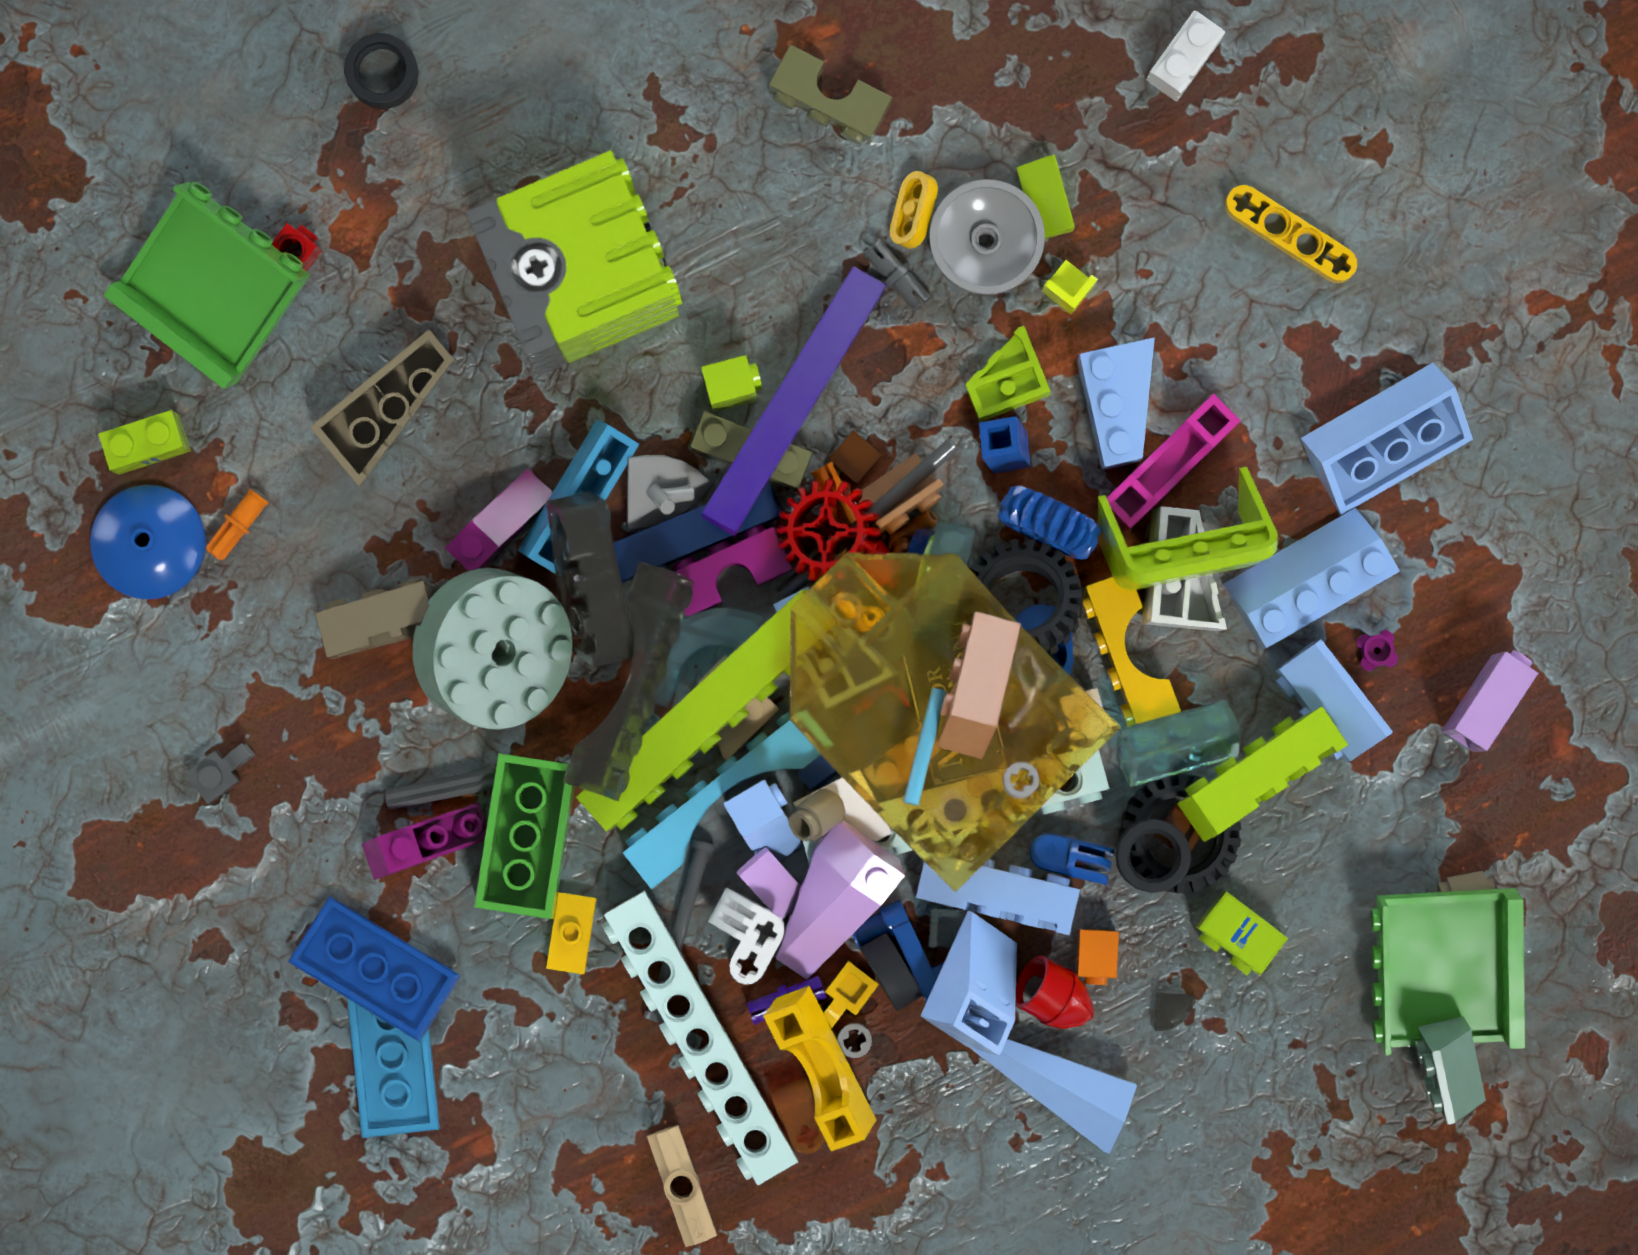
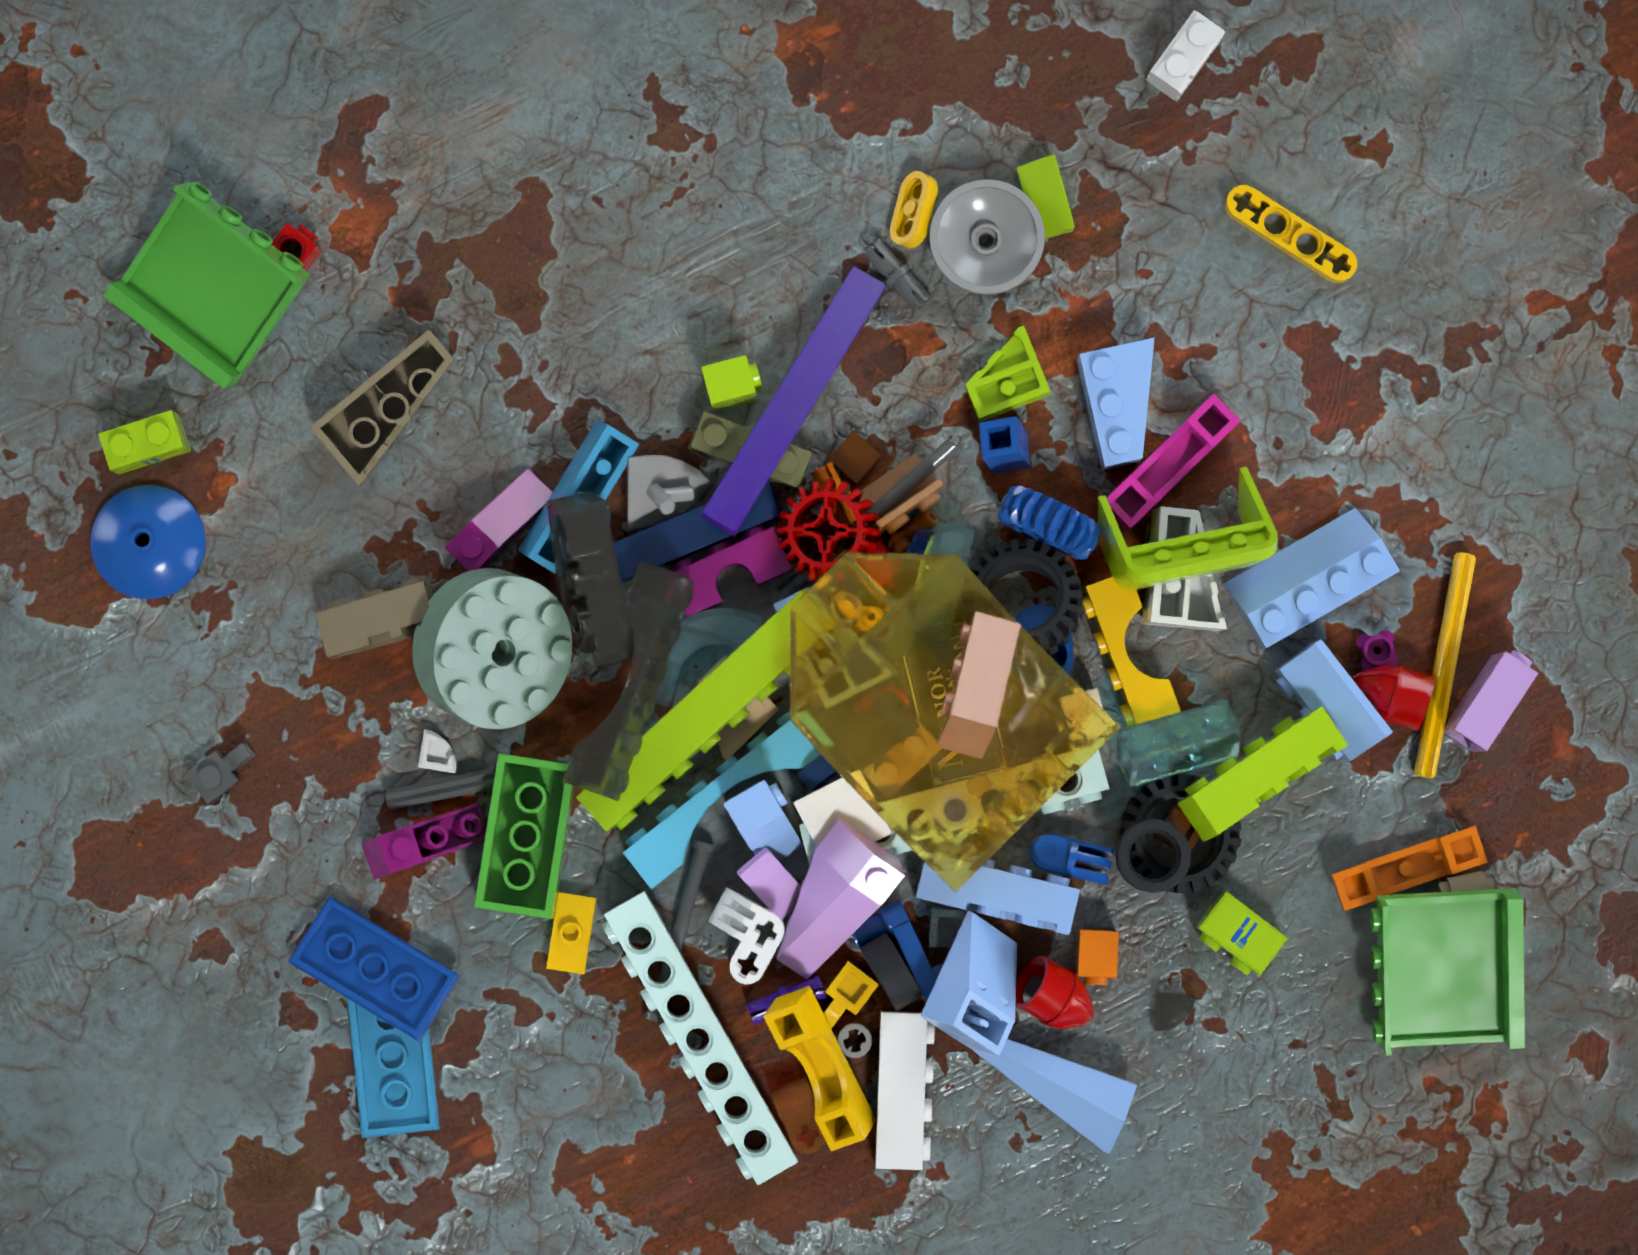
(236, 525): orange axle -> none
(386, 42): black tyre -> none
(437, 753): none -> white tile
(576, 262): lime piece -> none
(691, 1209): tan piece -> none
(817, 815): dark tan brick -> none
(856, 114): olive arch -> none
(902, 1091): none -> white brick
(924, 747): medium azure bar -> none
(1013, 771): light grey bush -> none
(1068, 287): neon yellow panel -> none
(1387, 438): light blue slope -> none
(1397, 693): none -> red helmet
(1409, 867): none -> orange slope
(1445, 664): none -> yellow axle
(1450, 1067): sand green slope -> none

